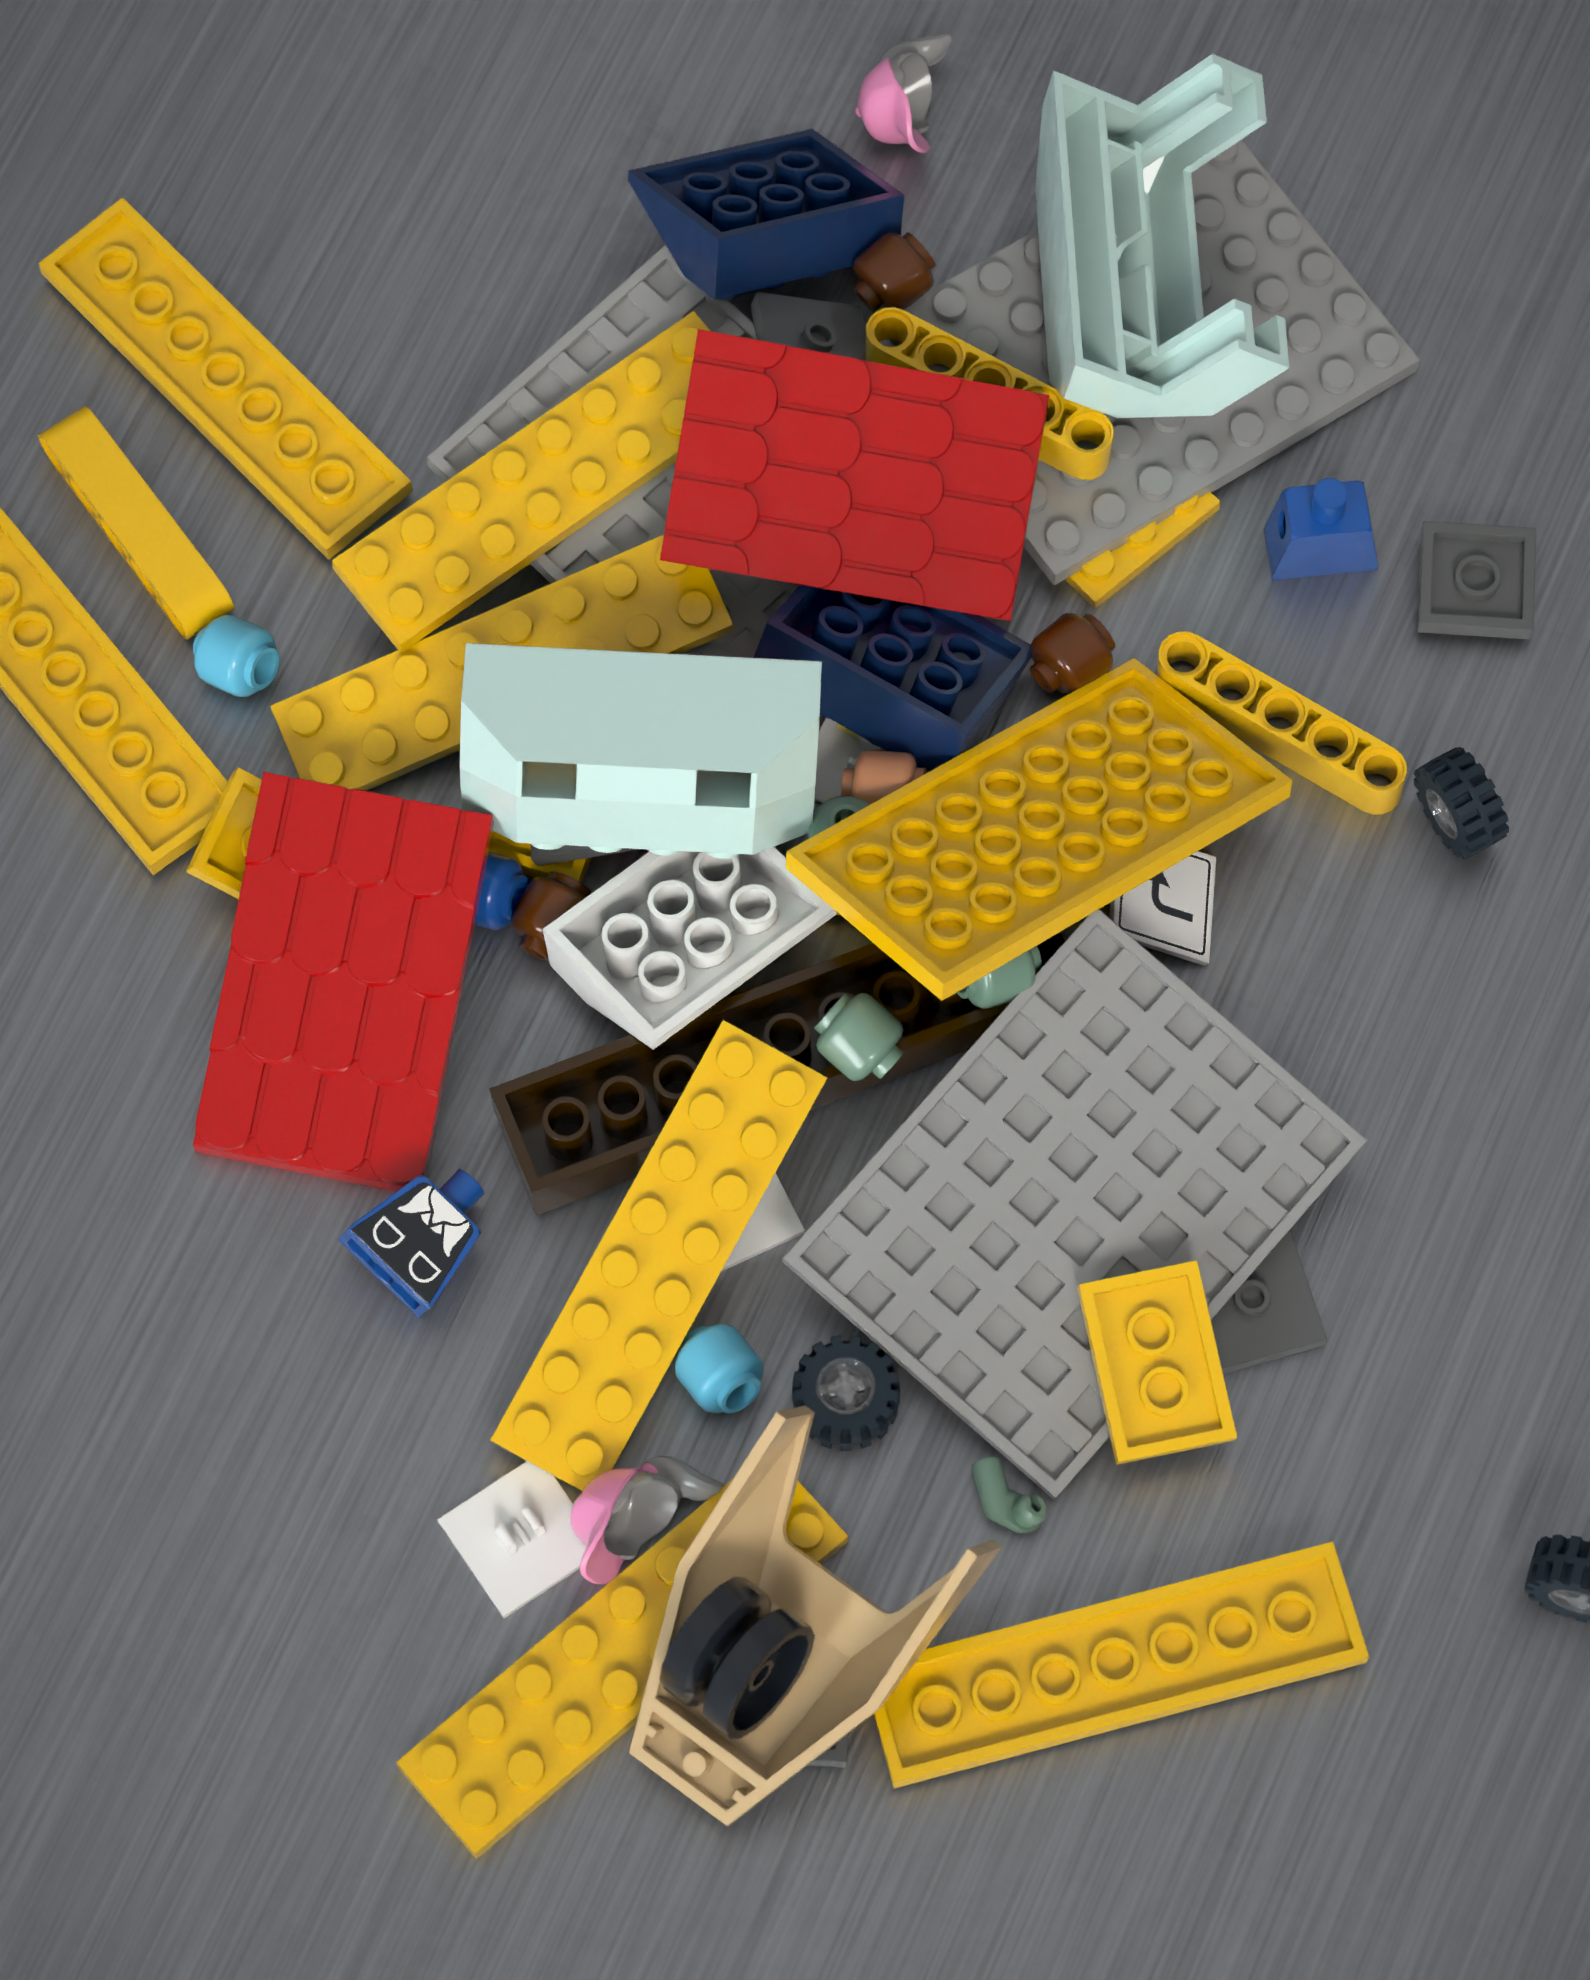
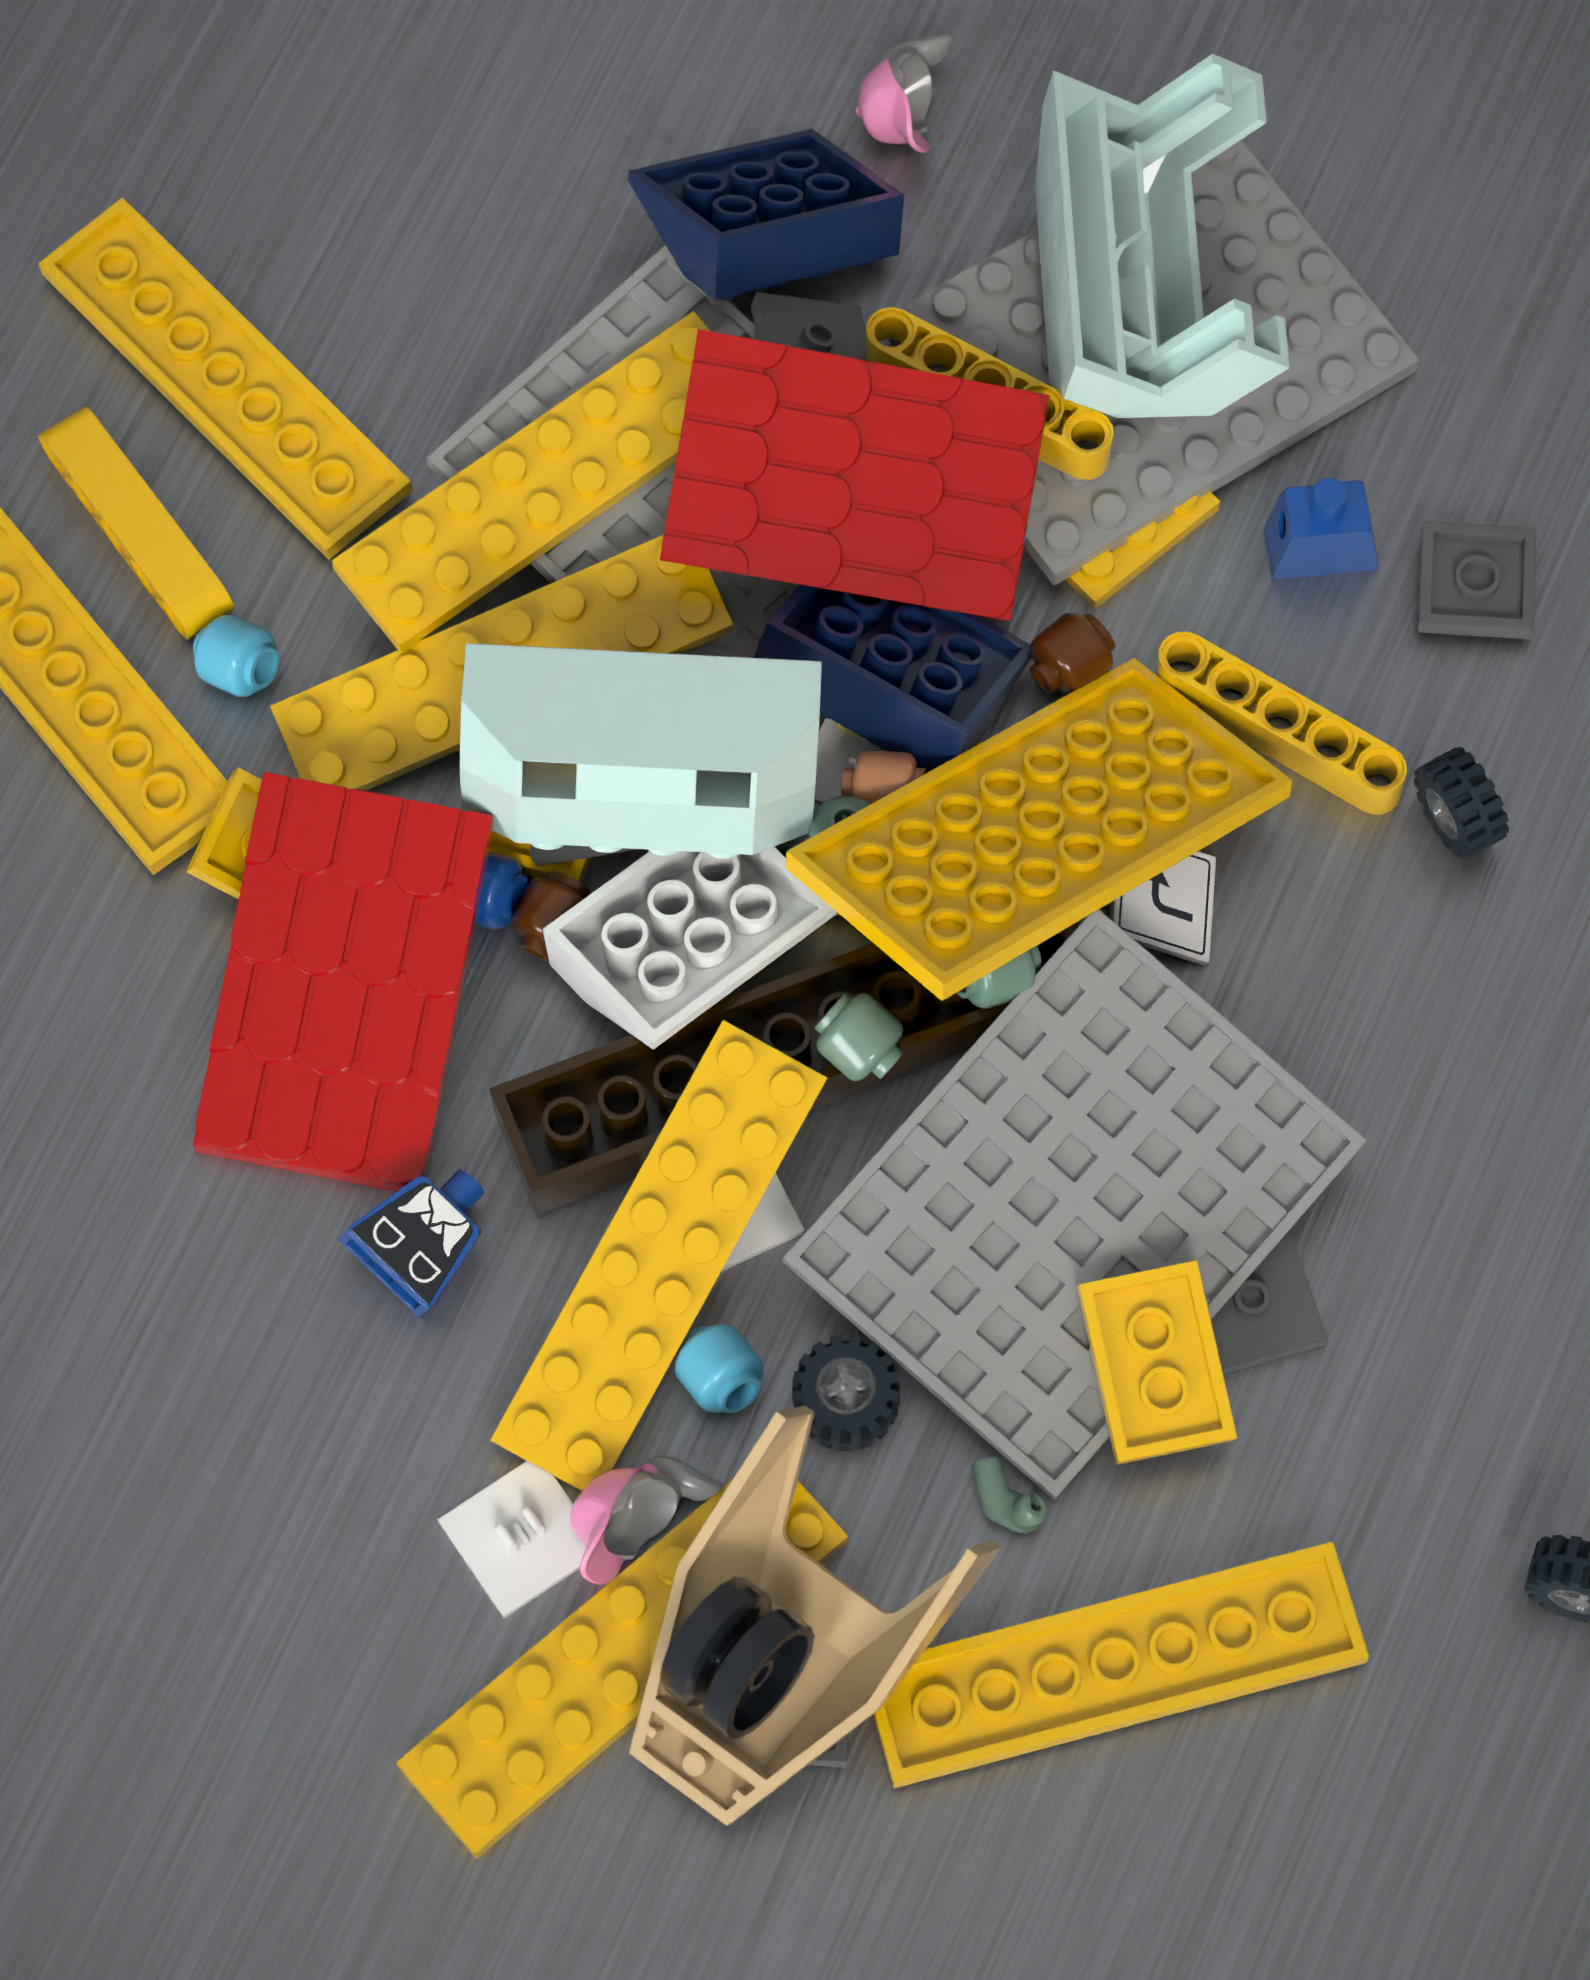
(893, 272): reddish brown head -> none

